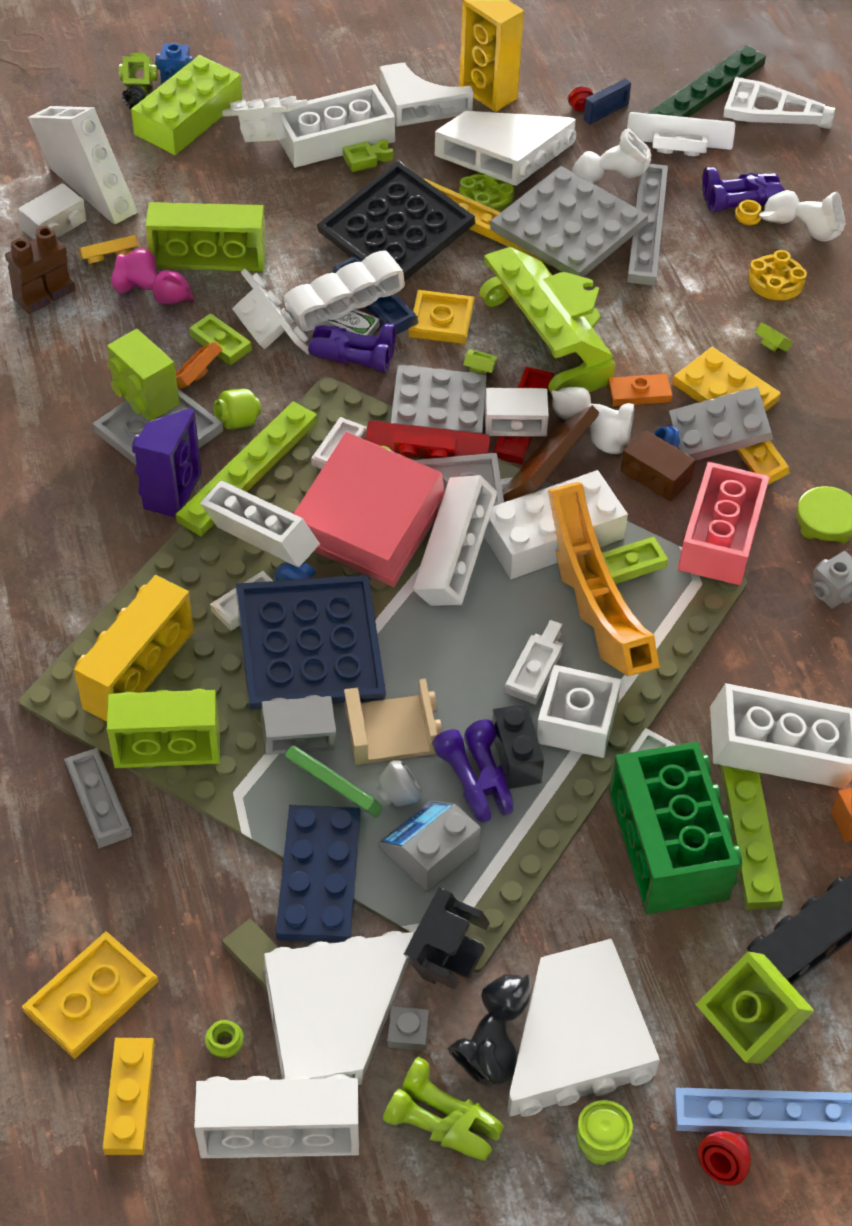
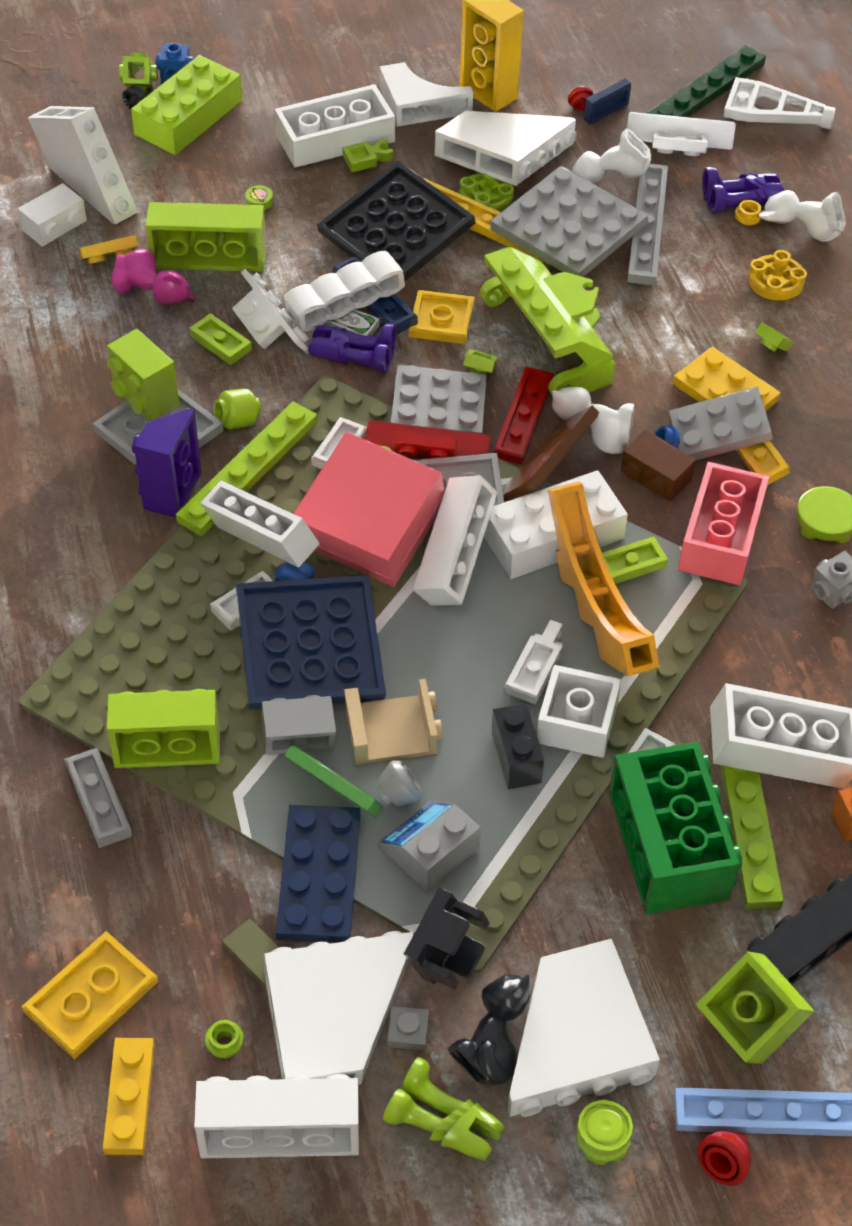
(38, 270): reddish brown hips -> none
(135, 645): yellow brick -> none
(196, 365): orange plate -> none
(259, 196): none -> lime tile
(262, 119): white bracket -> none
(492, 780): dark purple piece -> none
(516, 412): white brick -> none
(639, 390): orange plate -> none

